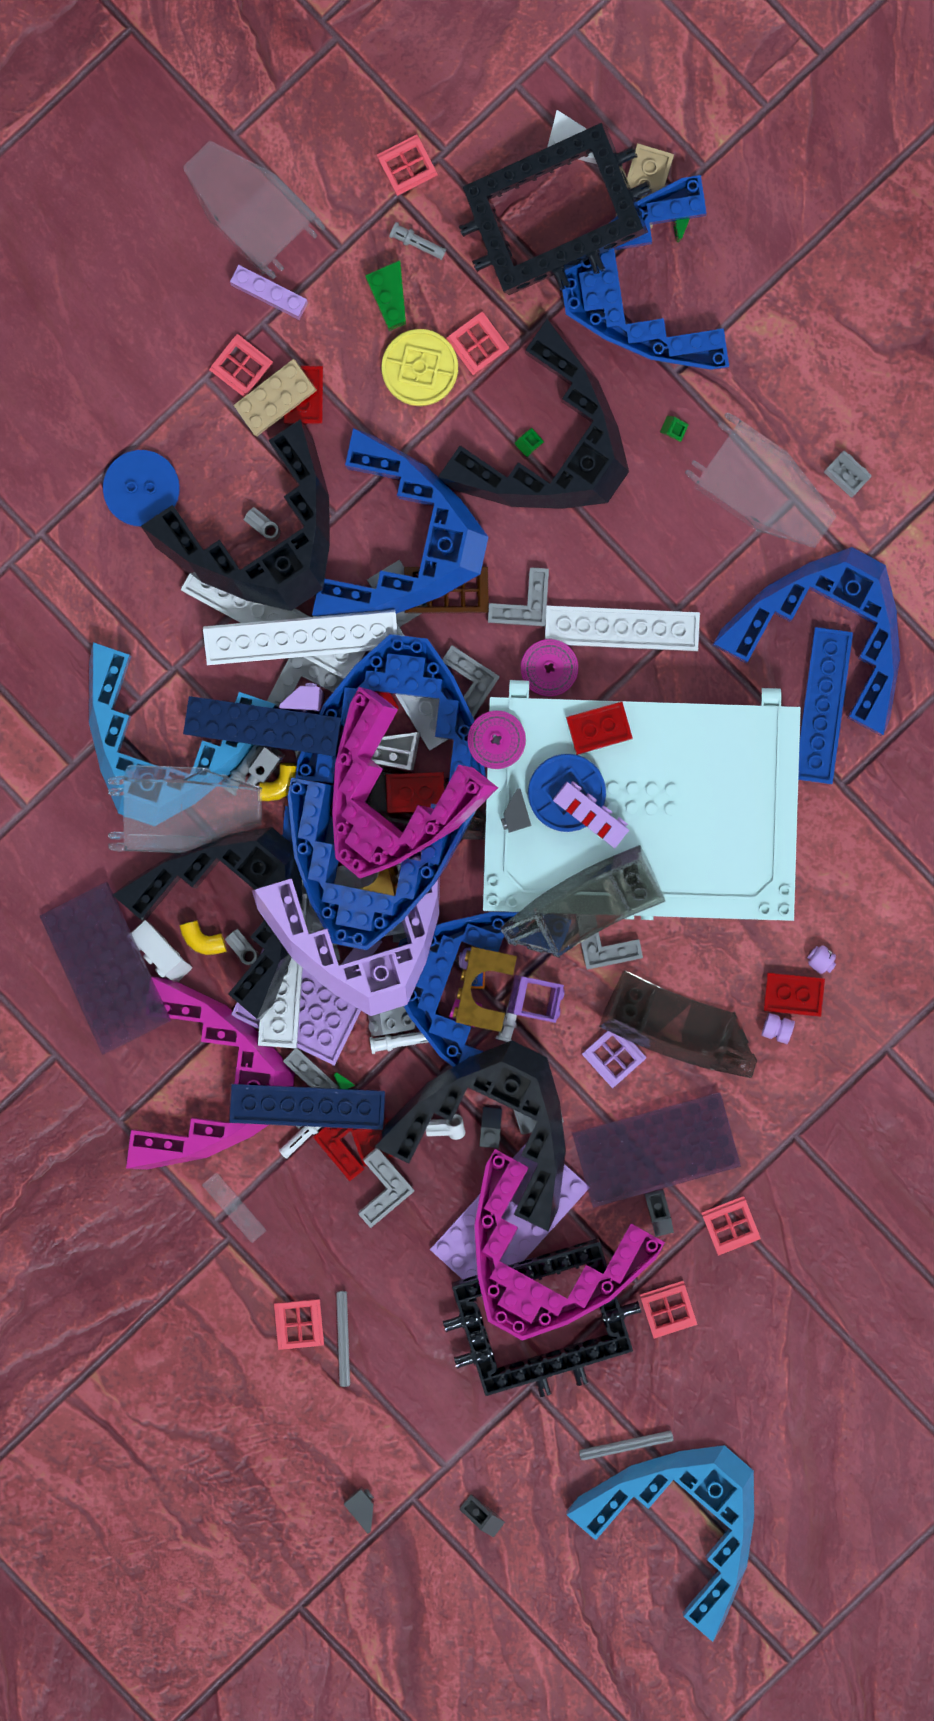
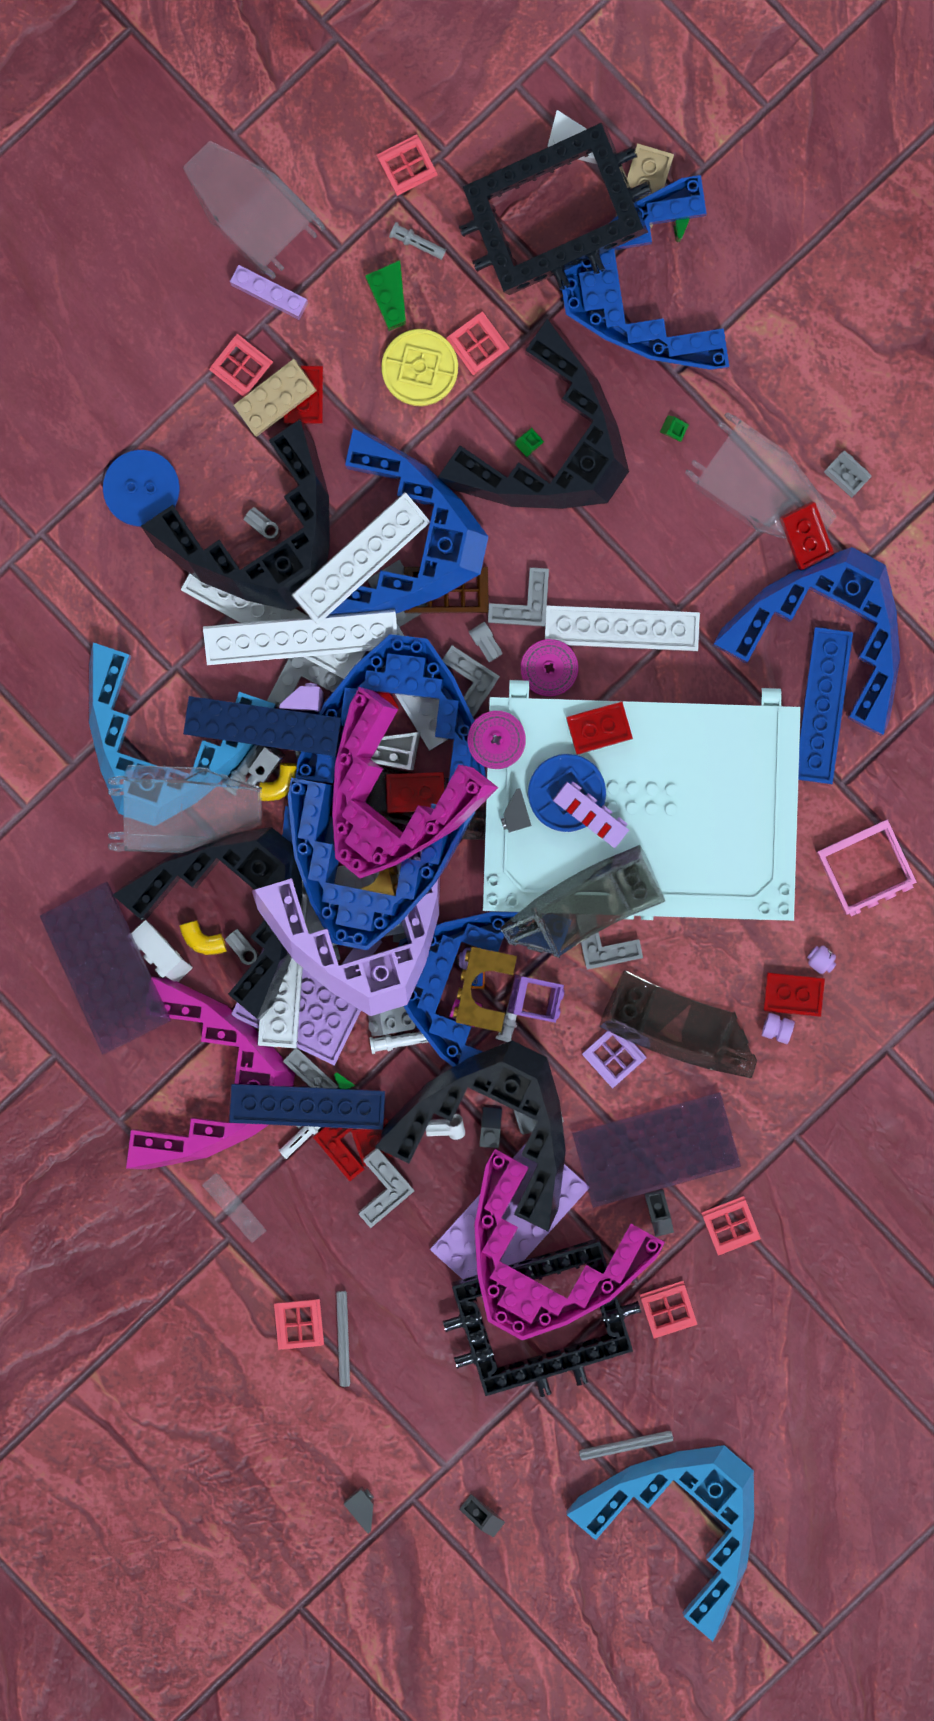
(360, 558): none -> white plate
(484, 639): none -> light grey piece
(806, 535): none -> red plate
(888, 893): none -> bright pink window

